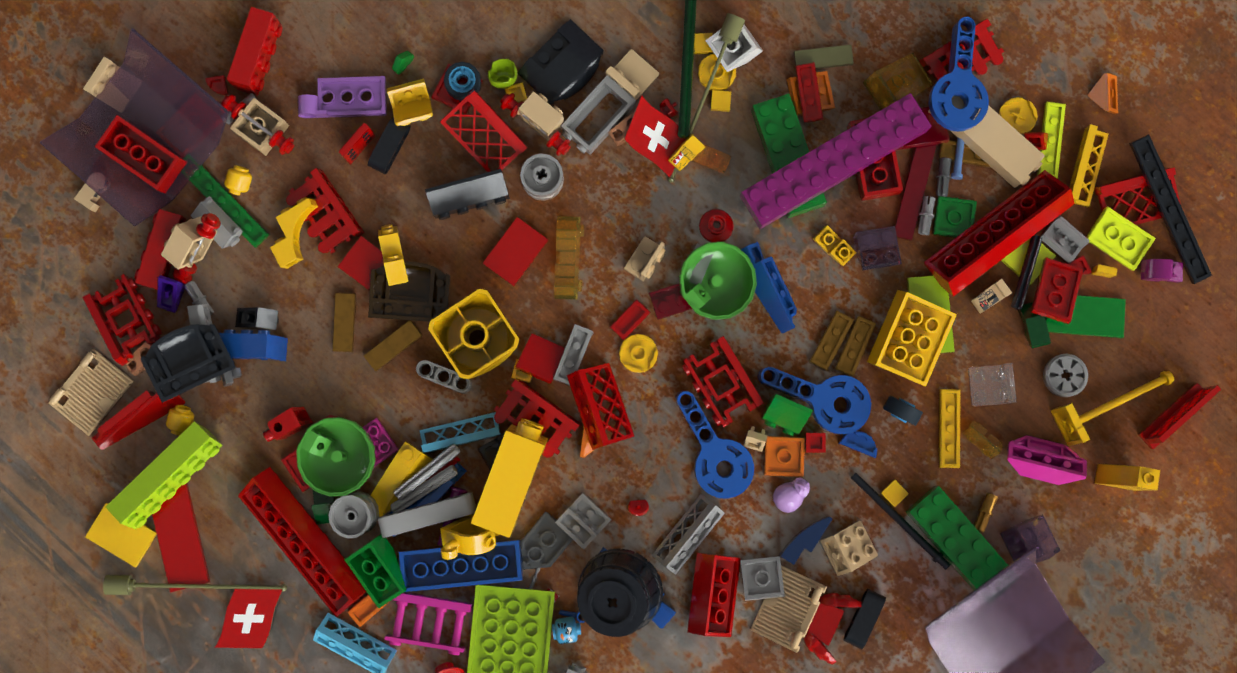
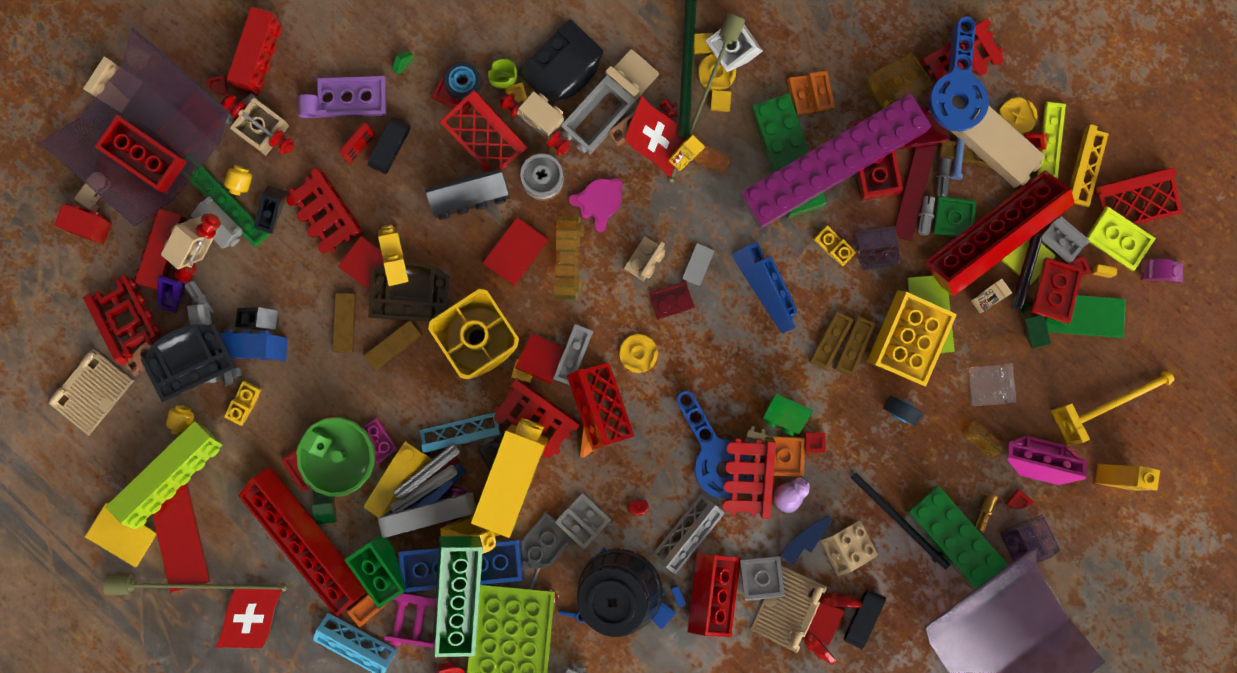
(83, 223): none -> red brick
(133, 417): red wedge -> none
(243, 403): none -> yellow slope
(269, 209): none -> black slope
(287, 249): yellow arch -> none
(287, 424): red torso -> none
(353, 514): light grey wheel -> none
(410, 102): yellow bracket -> none
(434, 375): light grey beam -> none
(457, 596): none -> green brick
(566, 630): dark azure head -> none
(599, 200): none -> dark pink tile
(630, 319): red tile -> none
(678, 596): none -> blue tile
(714, 234): red piece -> none
(726, 284): bright green piece -> none
(735, 374): red fence -> none
(756, 468): none -> red fence
(809, 92): red tile -> none
(823, 397): blue beam -> none
(825, 57): olive tile -> none
(860, 442): blue tile -> none
(894, 493): yellow tile -> none
(949, 428): yellow tile -> none
(1019, 500): none -> red tile
(1071, 365): light grey wheel -> none
(1105, 93): orange slope -> none
(1170, 209): black tile -> none
(1177, 414): red fence -> none

